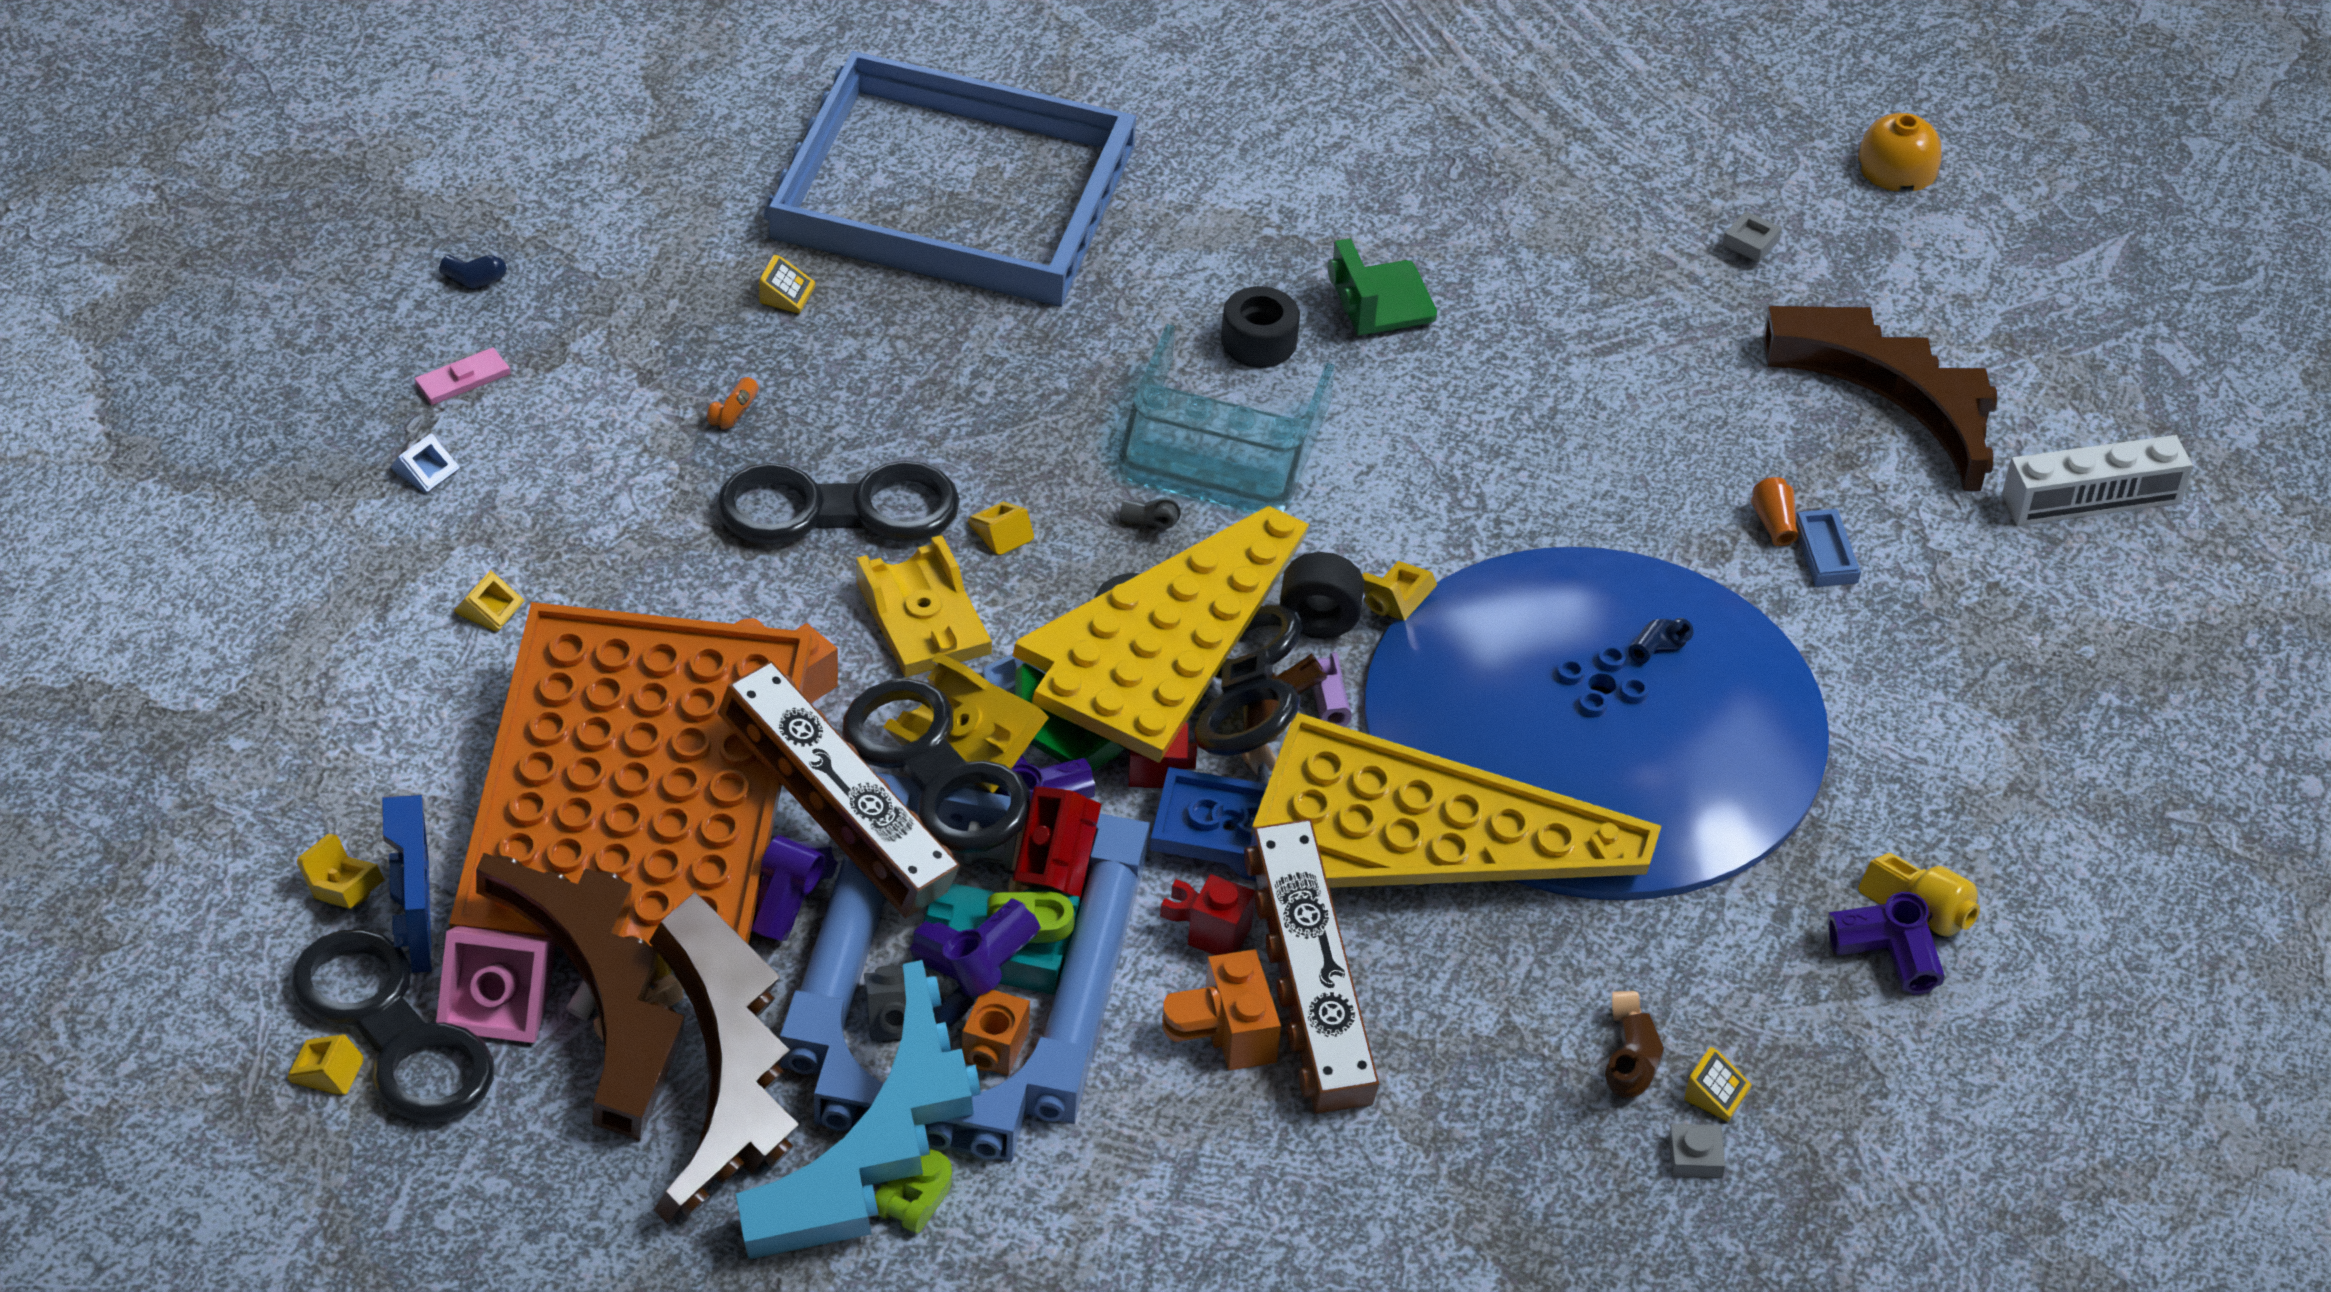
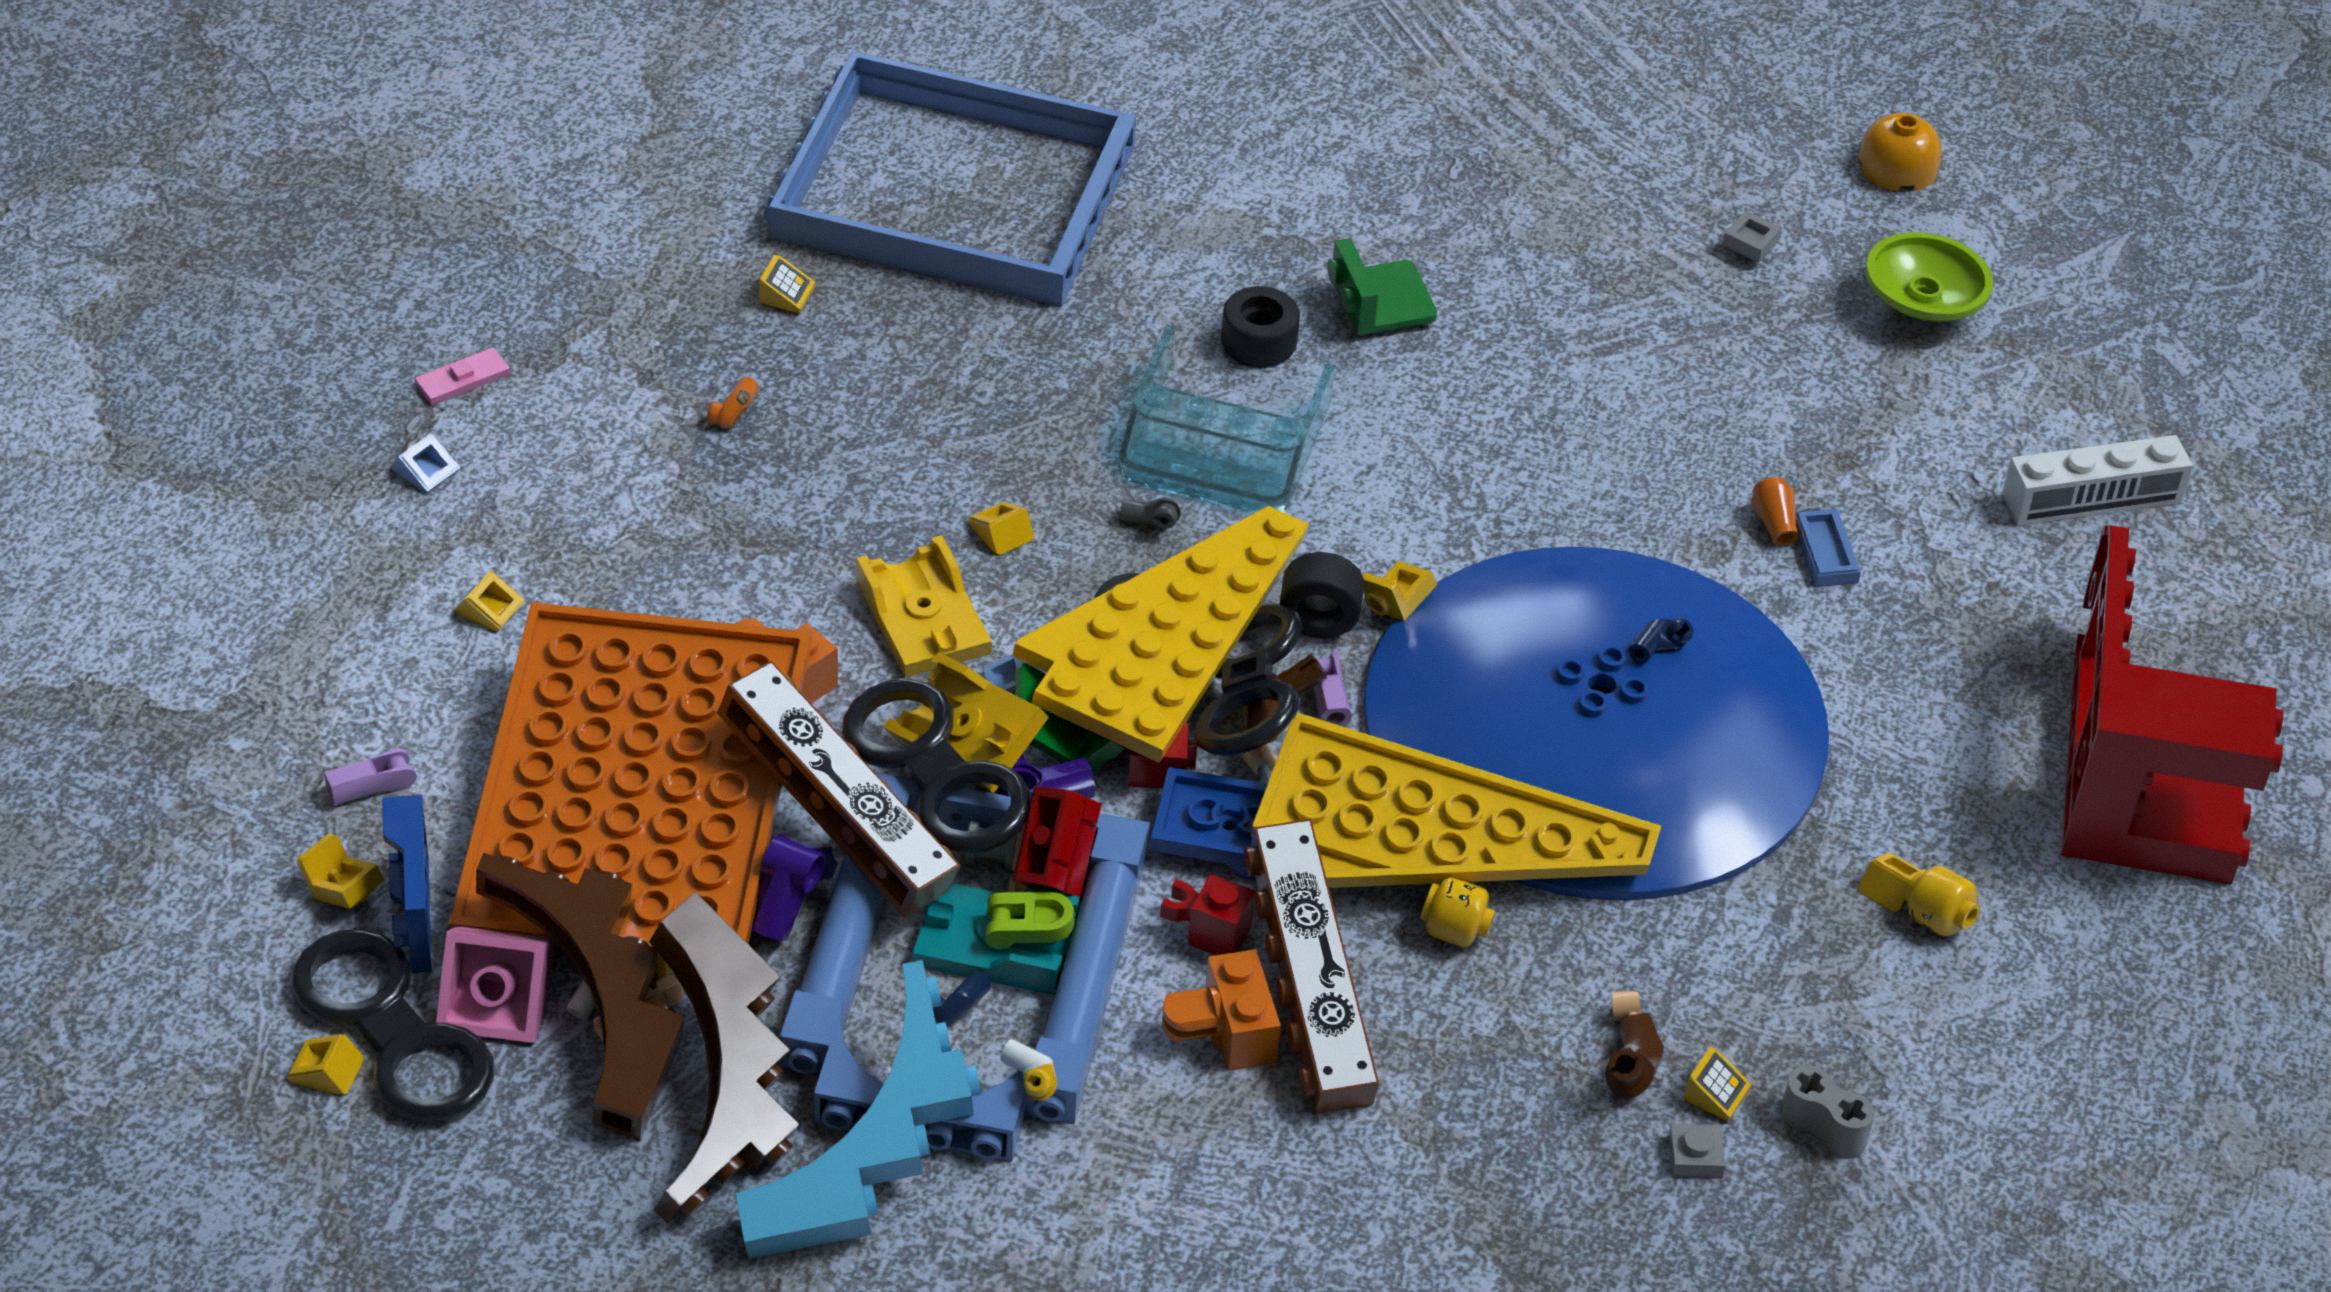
(369, 777): none -> lavender bar
(474, 273): dark blue arm -> none
(838, 503): black bar -> none
(885, 1002): dark grey bracket -> none
(925, 1189): lime plate -> none
(972, 954): dark purple piece -> none
(995, 1031): orange brick -> none
(1037, 1069): none -> arm
(1457, 912): none -> yellow head
(1825, 1110): none -> light grey axle
(1882, 928): dark purple piece -> none
(1901, 369): reddish brown arch -> none
(1928, 276): none -> lime dish
(2155, 750): none -> red bracket

